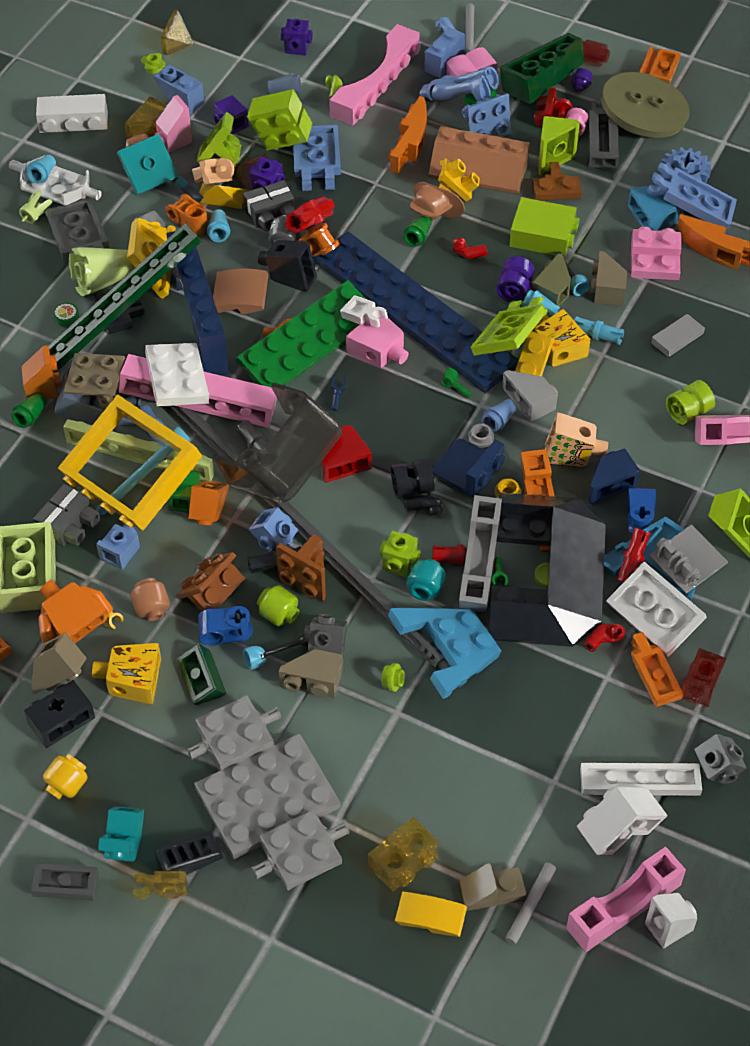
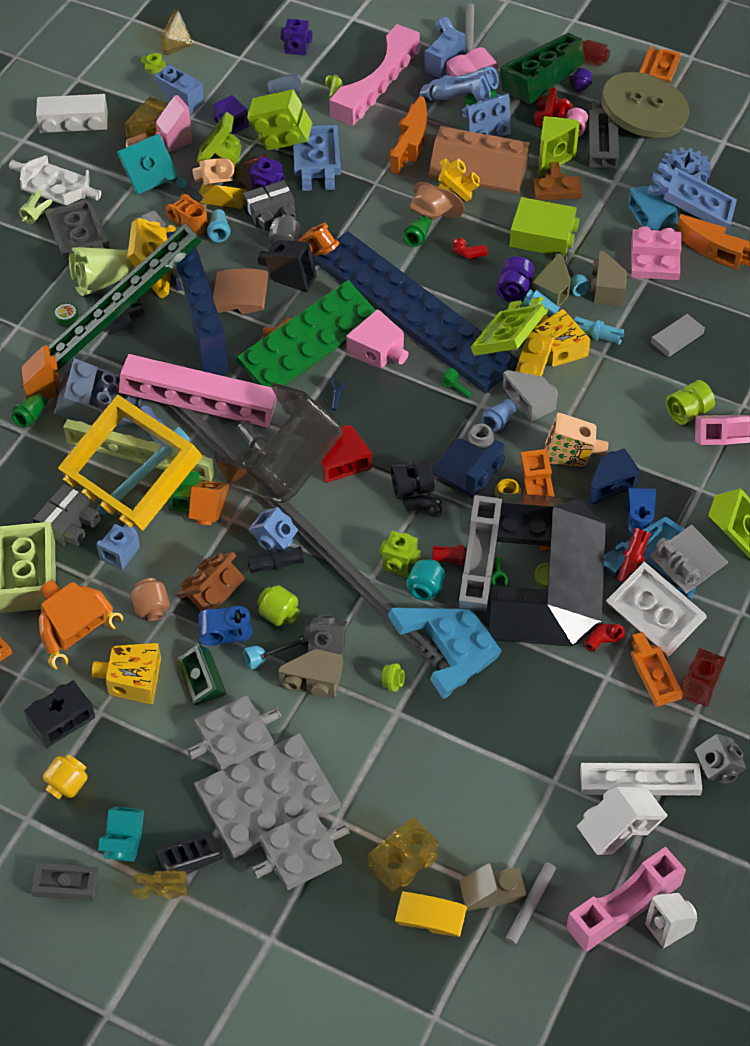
(39, 170): medium azure cone -> none
(56, 662): dark tan slope -> none
(95, 376): dark tan hinge -> none
(176, 374): white plate -> none
(304, 568): dark orange bracket -> none
(309, 214): red piece -> none
(362, 310): white plate -> none

